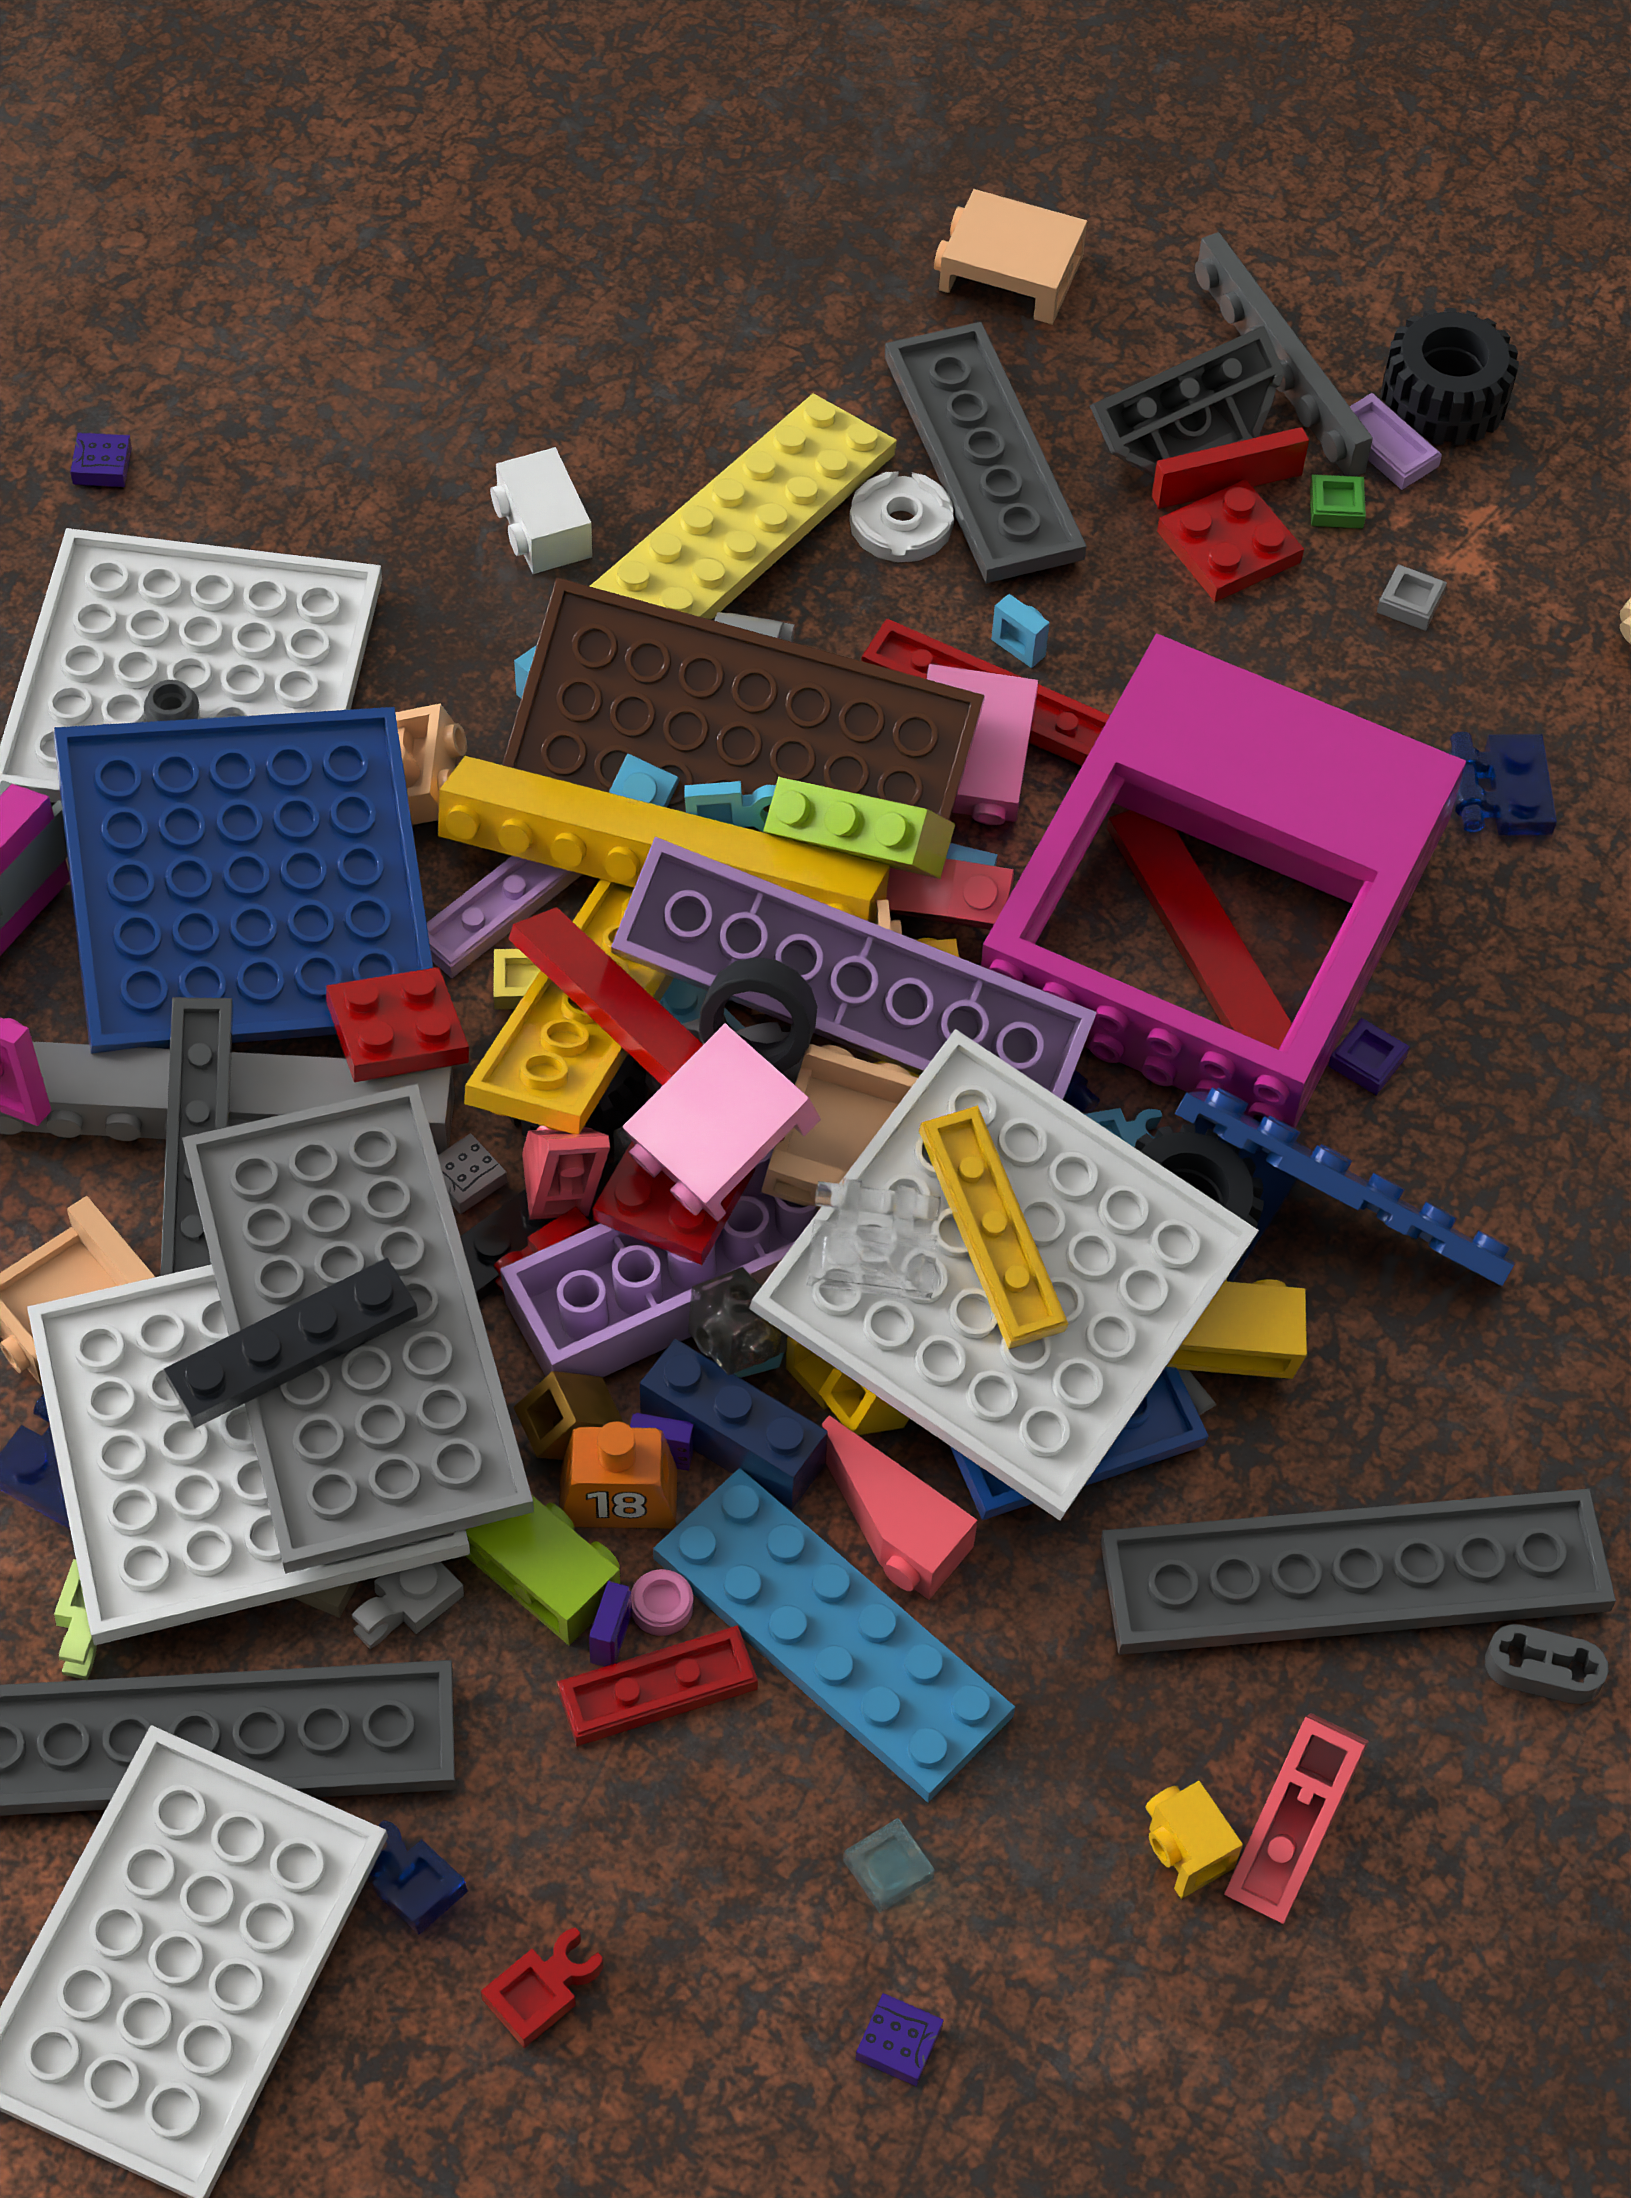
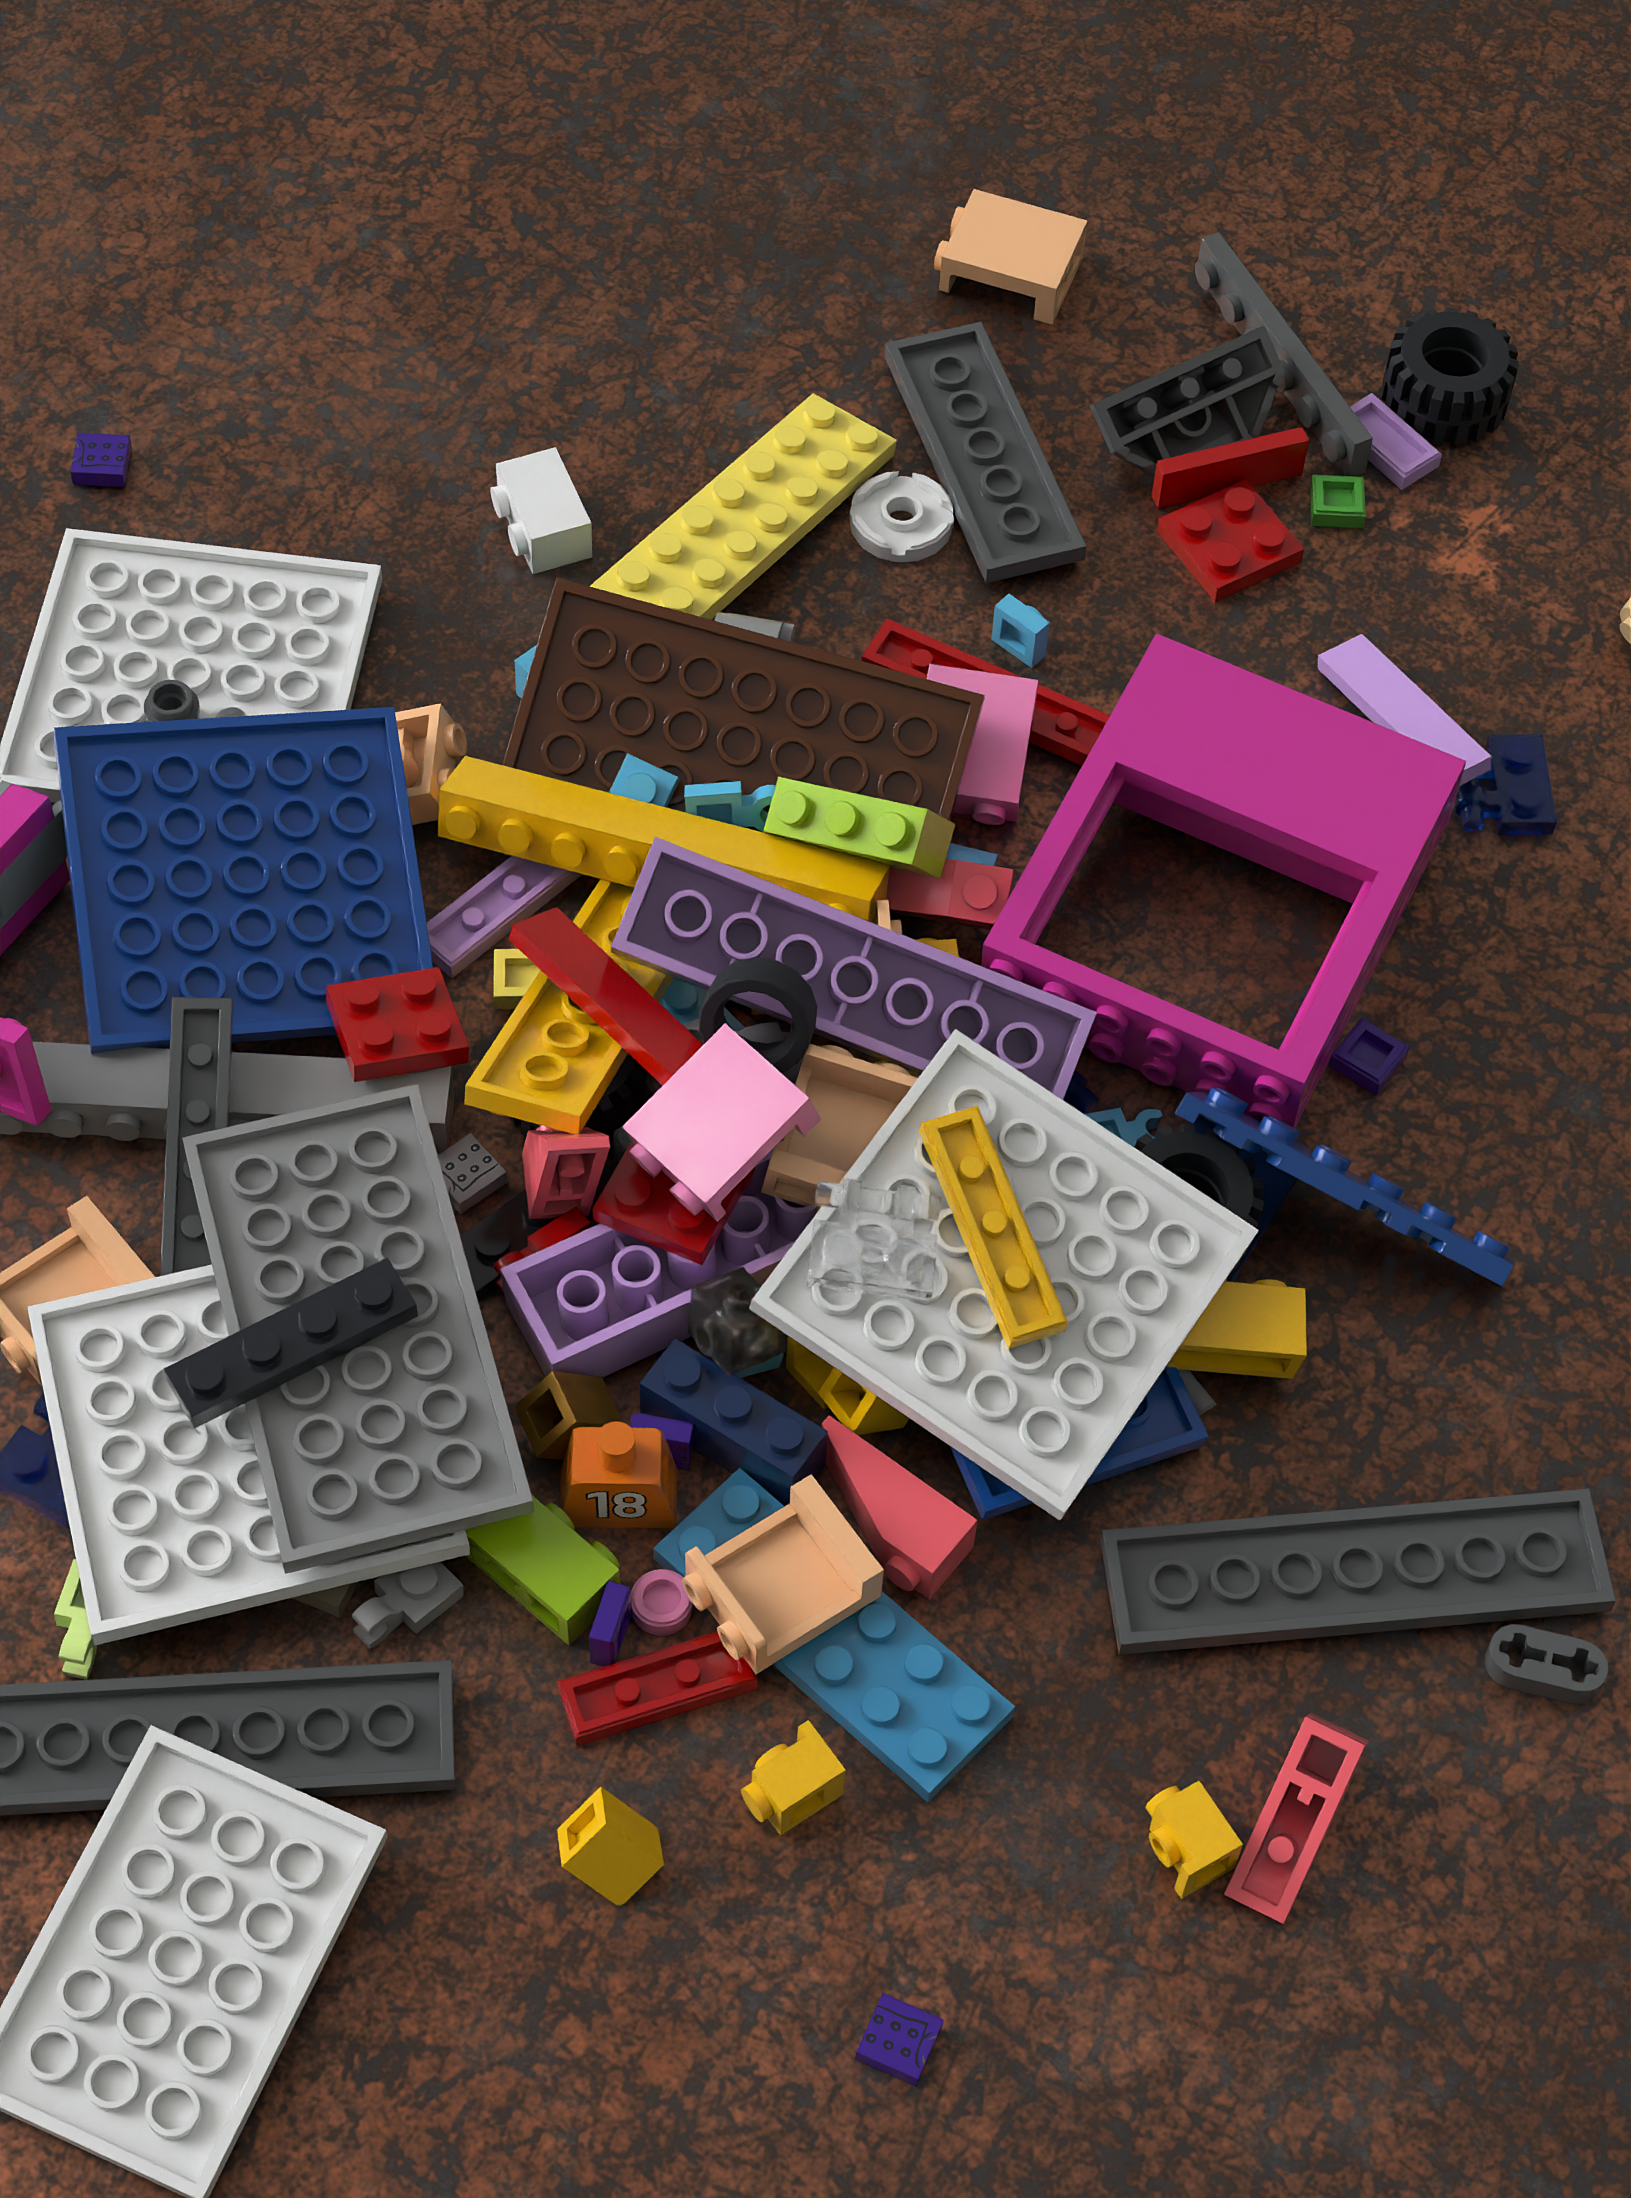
(415, 1881): clear blue plate -> none
(536, 1992): red plate -> none
(610, 1847): none -> yellow panel
(784, 1578): none -> light nougat panel
(794, 1781): none -> yellow brick
(888, 1865): clear light blue plate -> none
(1200, 928): red tile -> none
(1397, 702): none -> lavender tile
(1411, 597): light grey tile -> none

